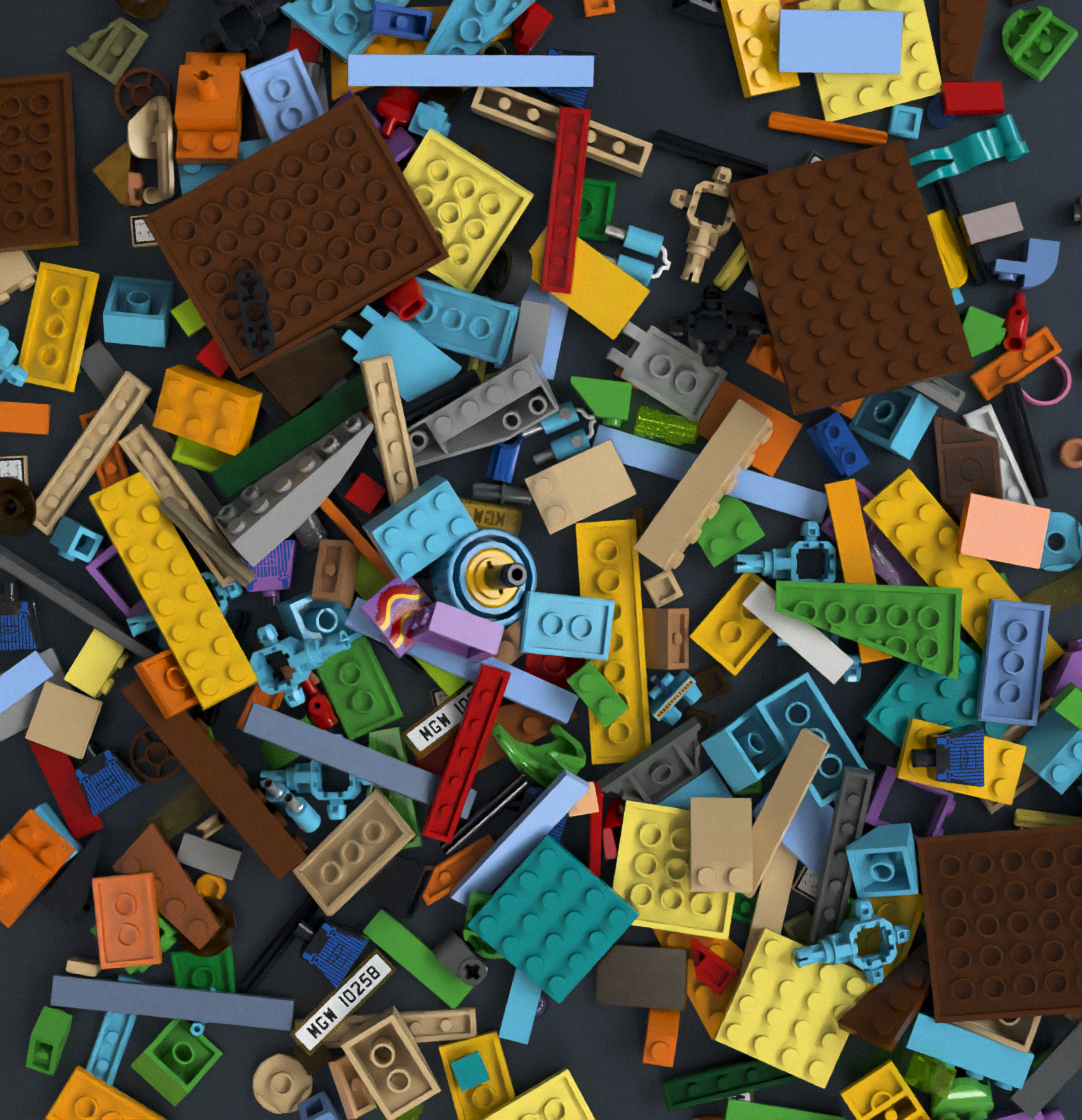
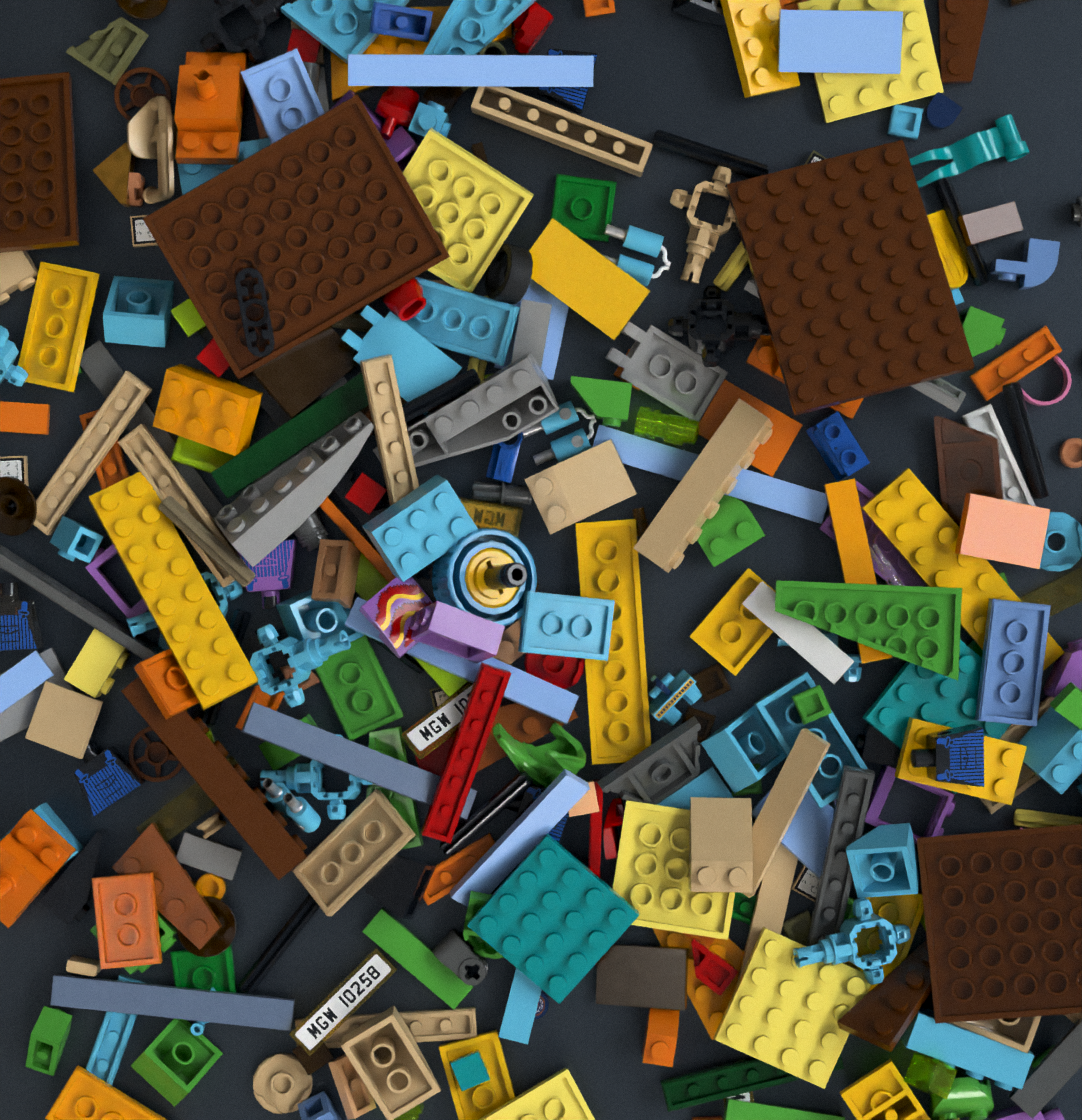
(60, 776): red tile -> none
(320, 715): red piece -> none
(330, 947): torso -> none
(565, 199): red tile -> none
(597, 693): bright green brick -> none
(663, 588): tan tile -> none
(666, 638): medium nougat panel -> none
(782, 563): medium azure piece -> none
(811, 704): none -> bright green tile
(826, 129): orange axle -> none
(894, 420): medium azure slope -> none
(972, 98): red tile -> none
(1016, 324): red piece -> none
(1036, 40): bright green slope -> none

